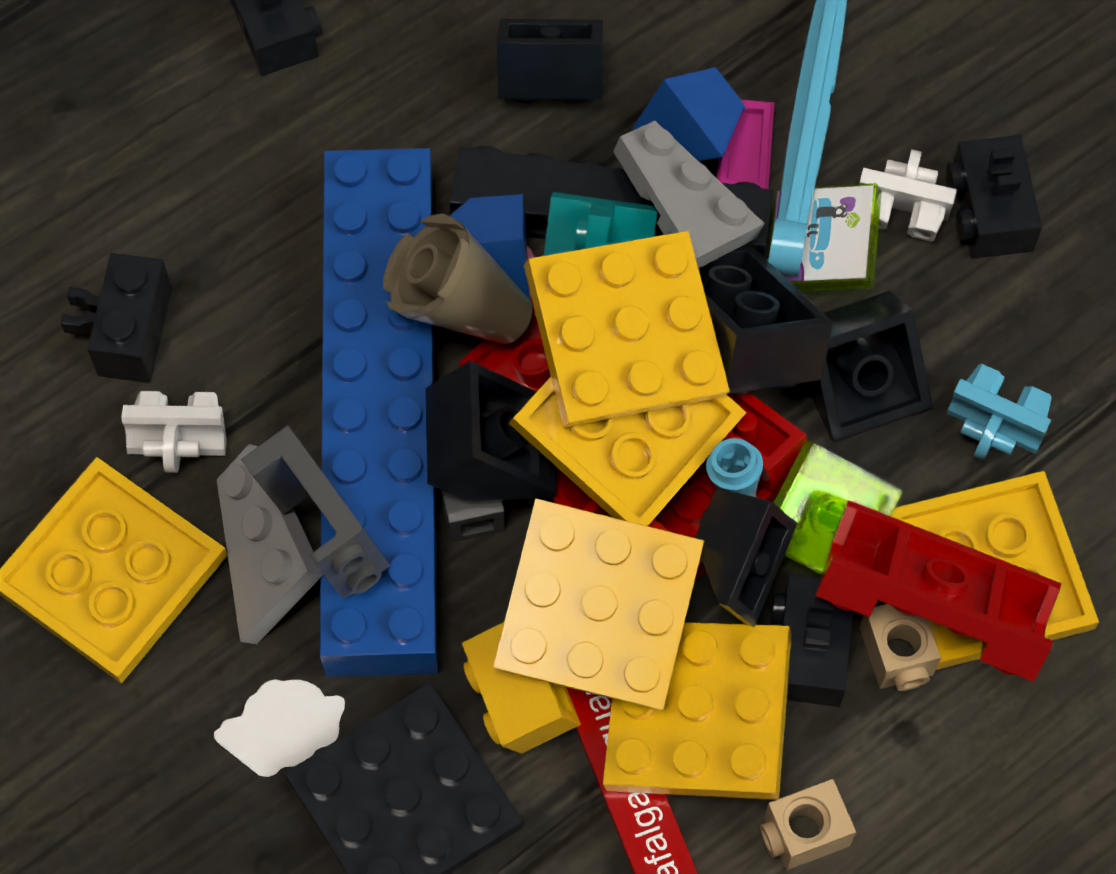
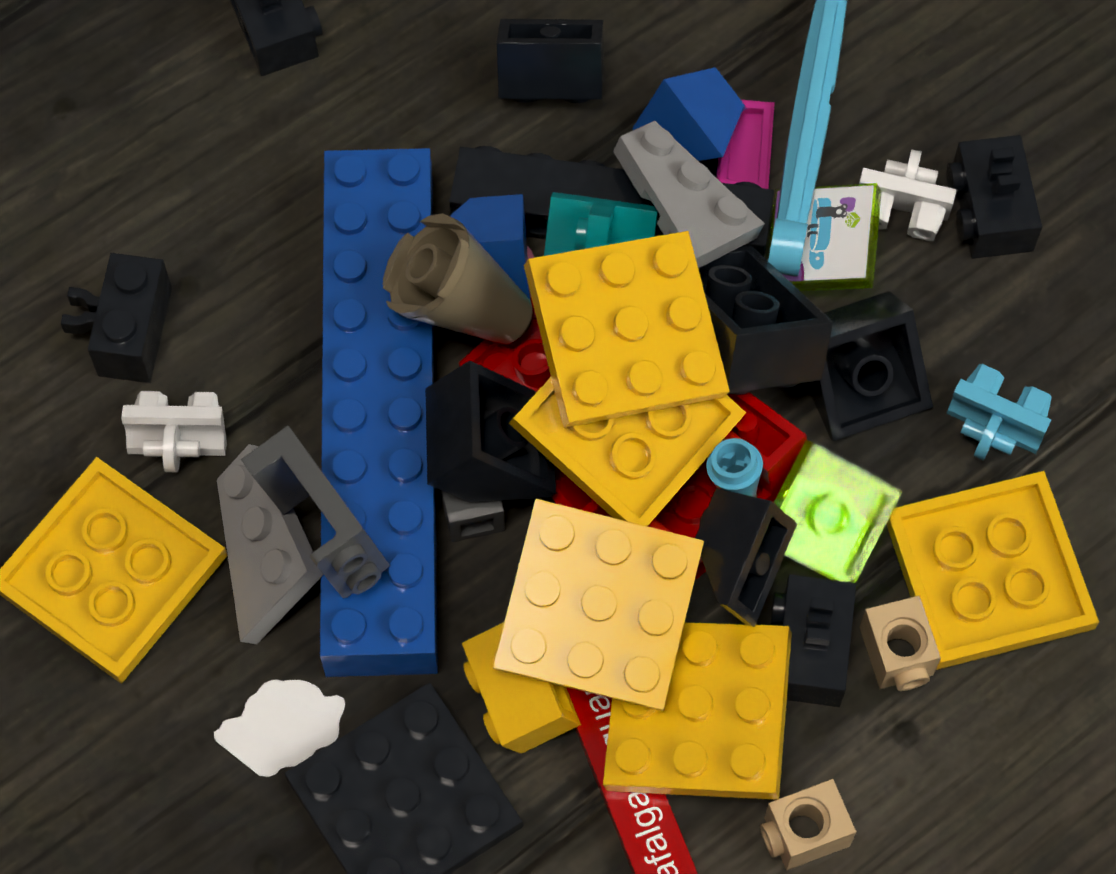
(943, 582): red piece -> none

